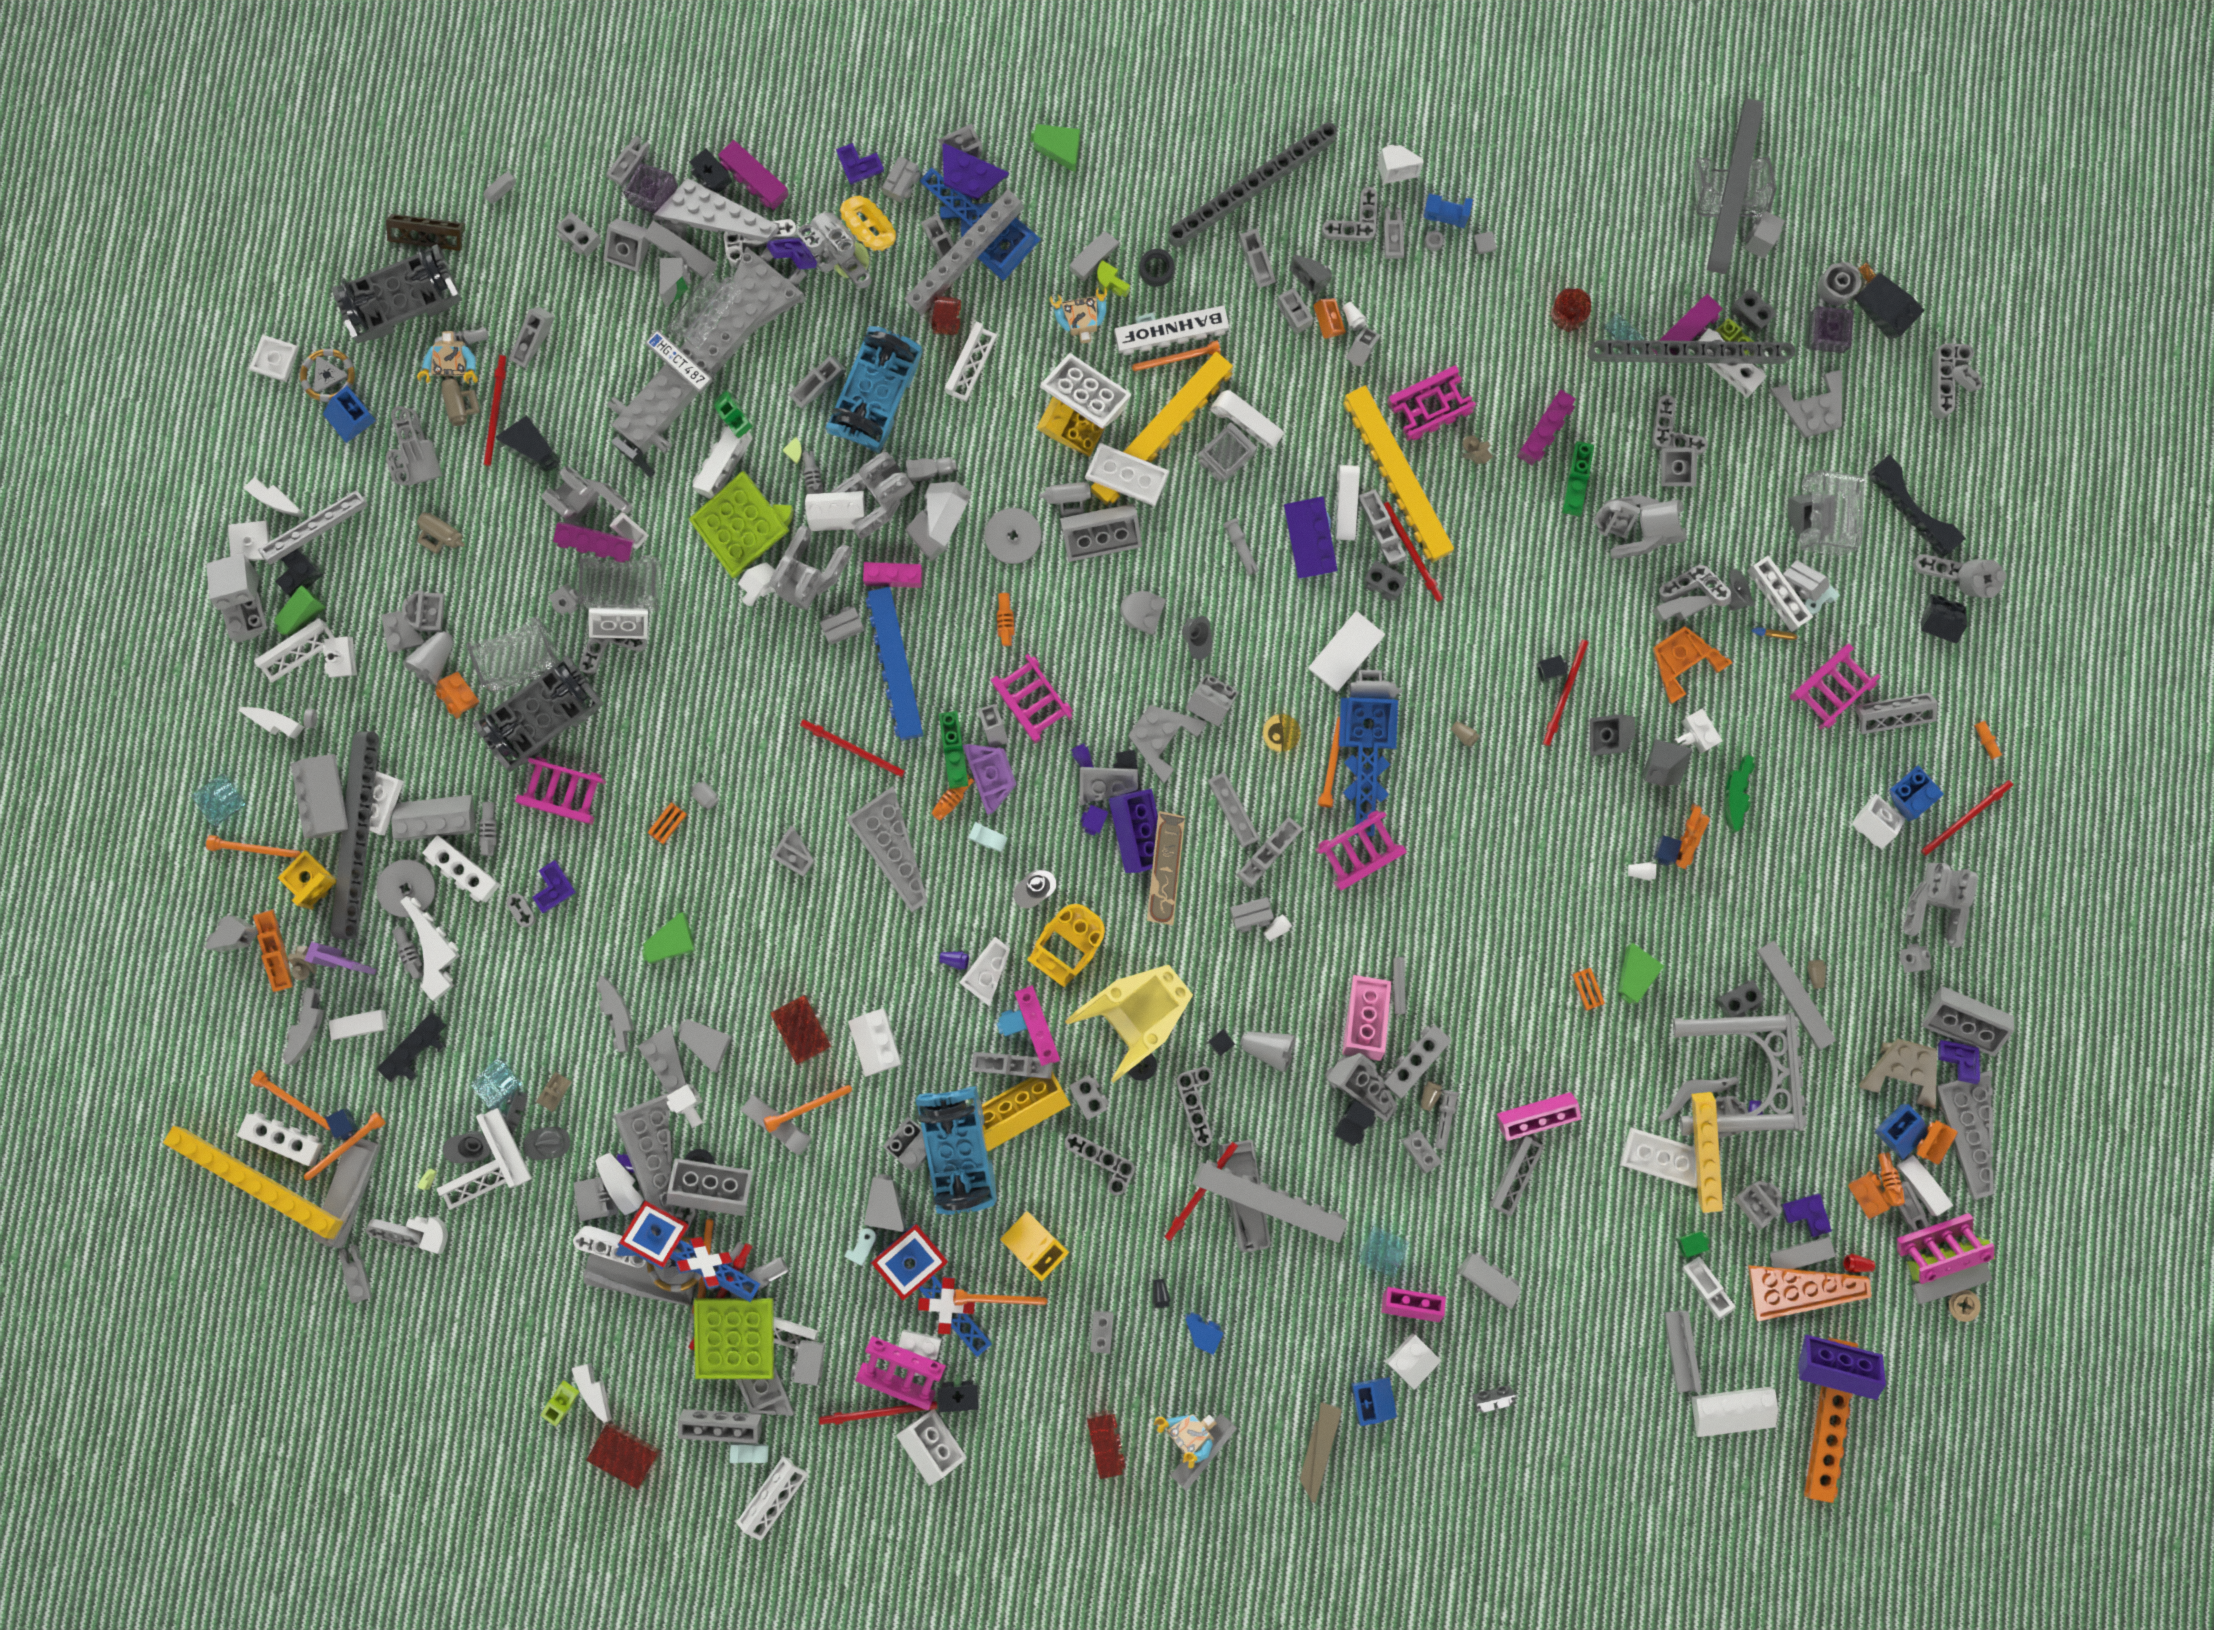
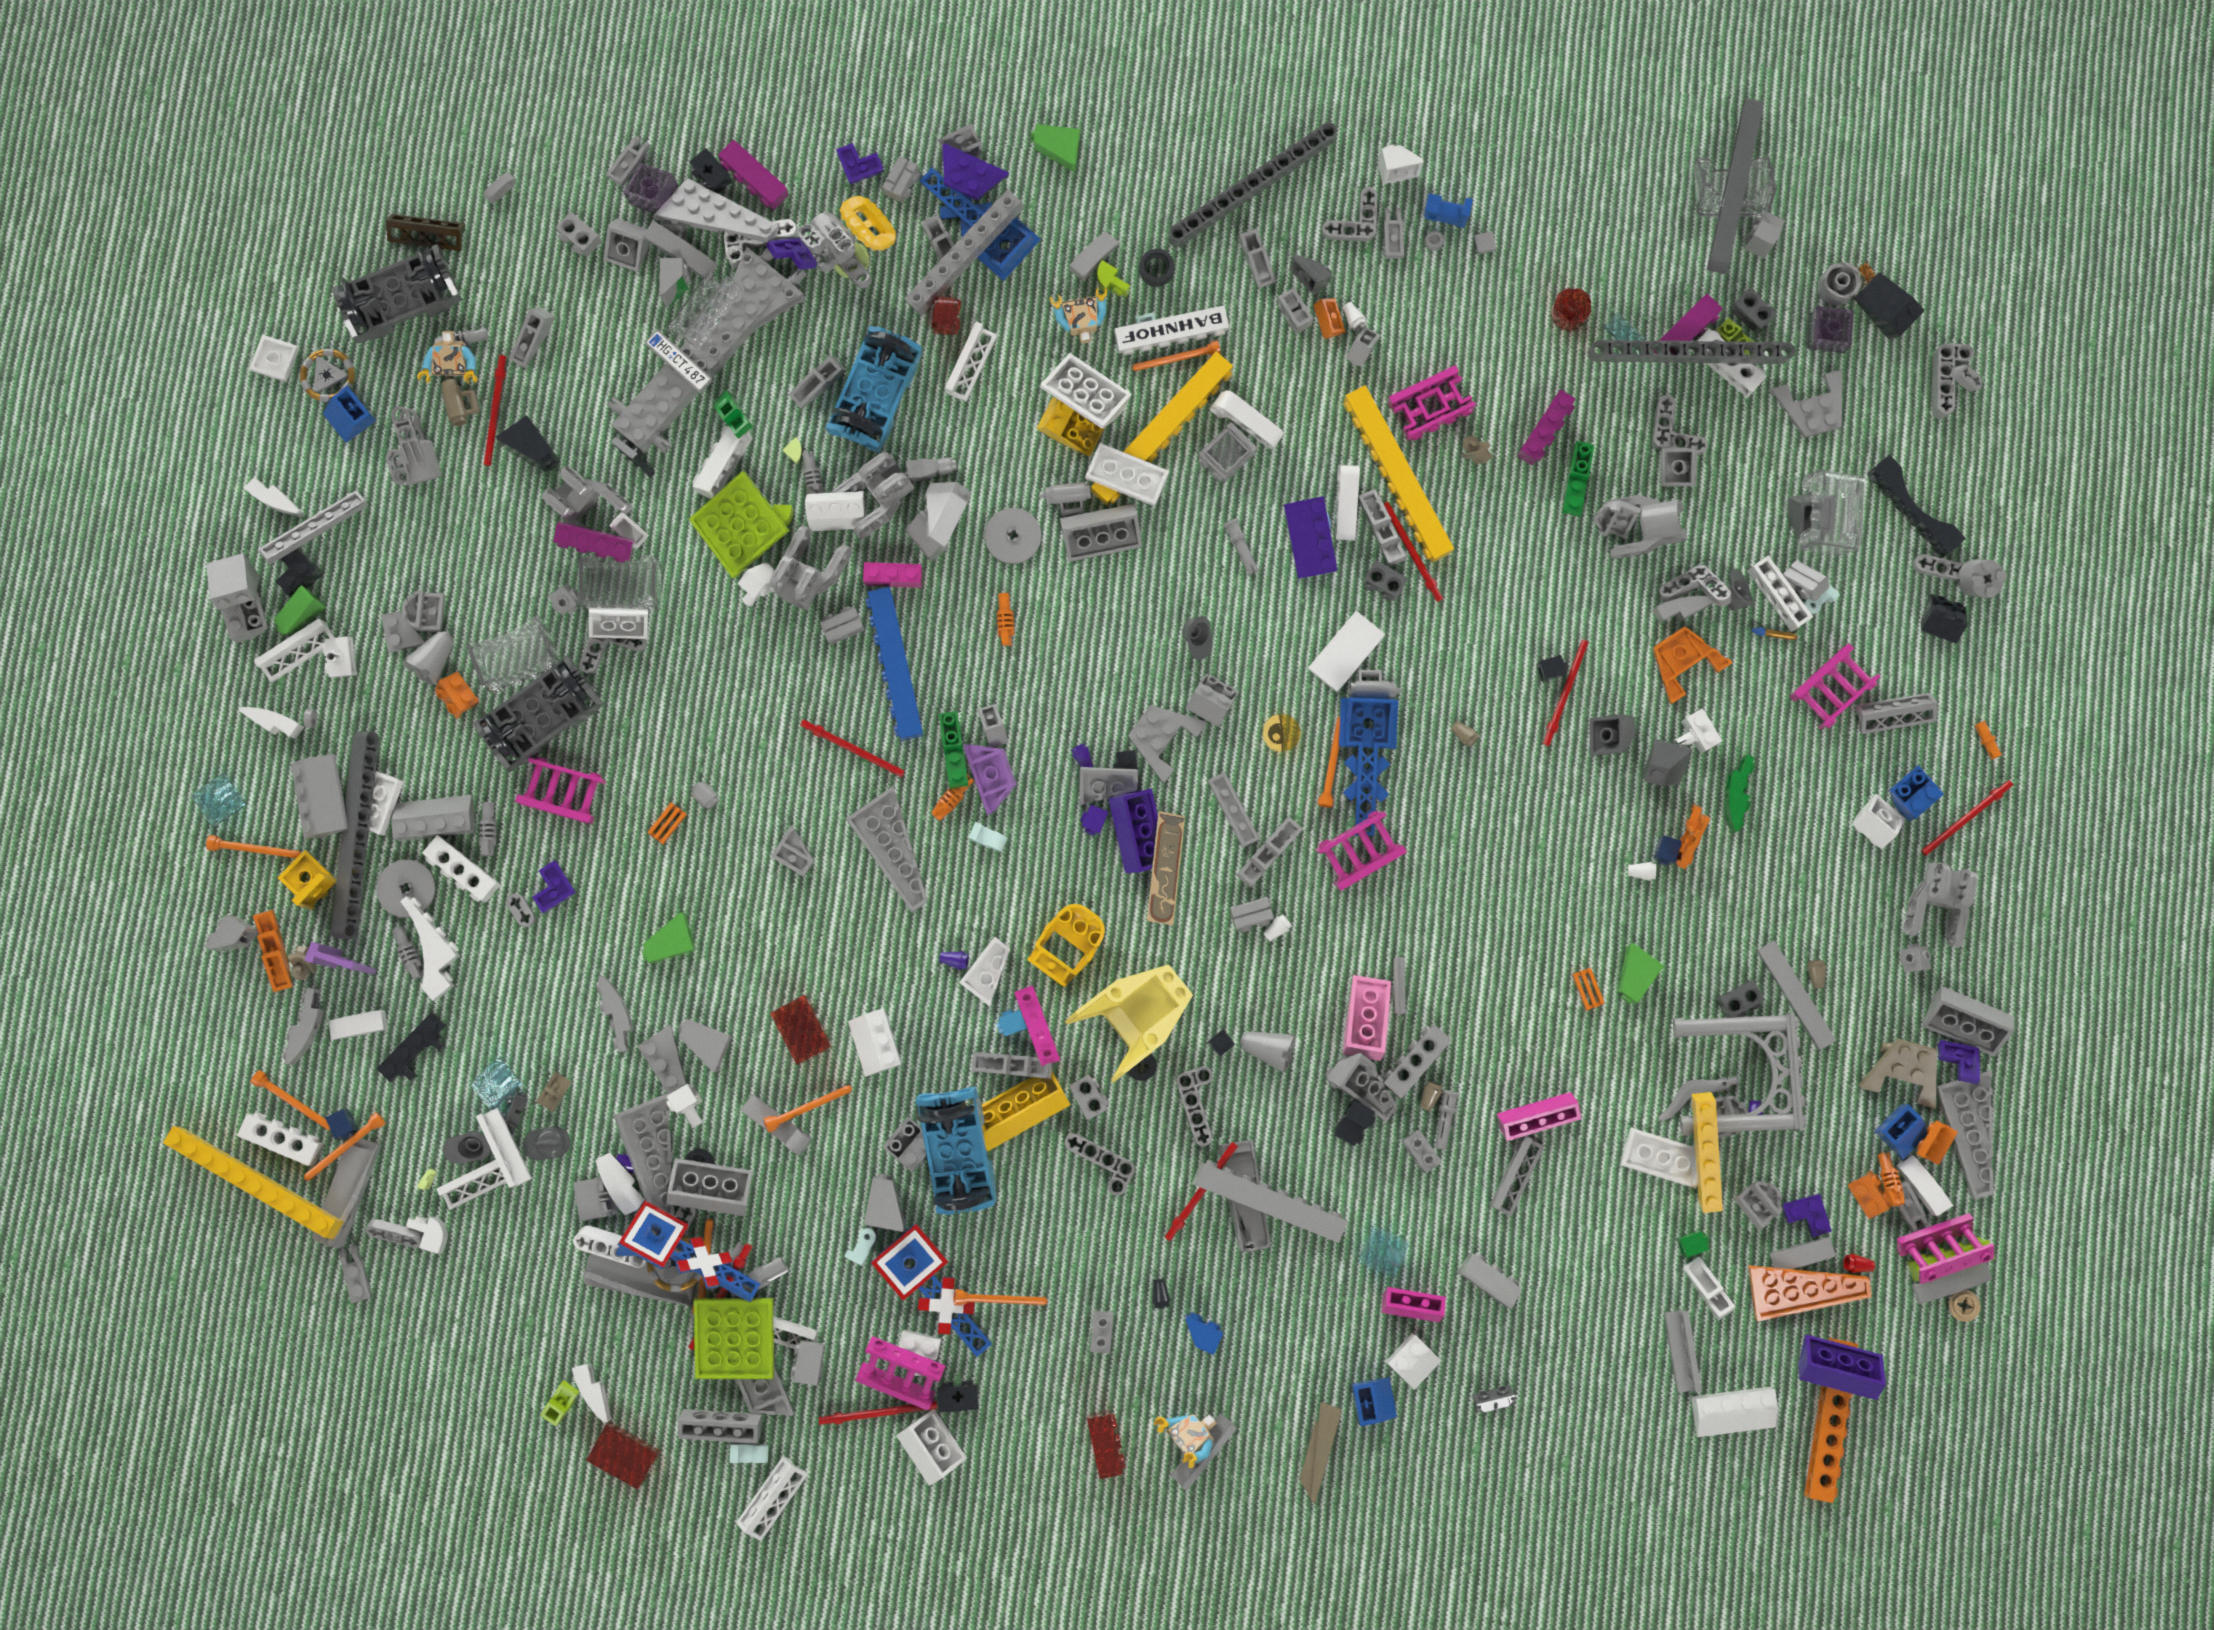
(248, 538): white plate -> none
(439, 530): dark tan piece -> none
(1024, 715): dark pink fence -> none
(1034, 888): light grey piece -> none
(1034, 1246): yellow slope -> none
(1142, 611): light grey slope -> none

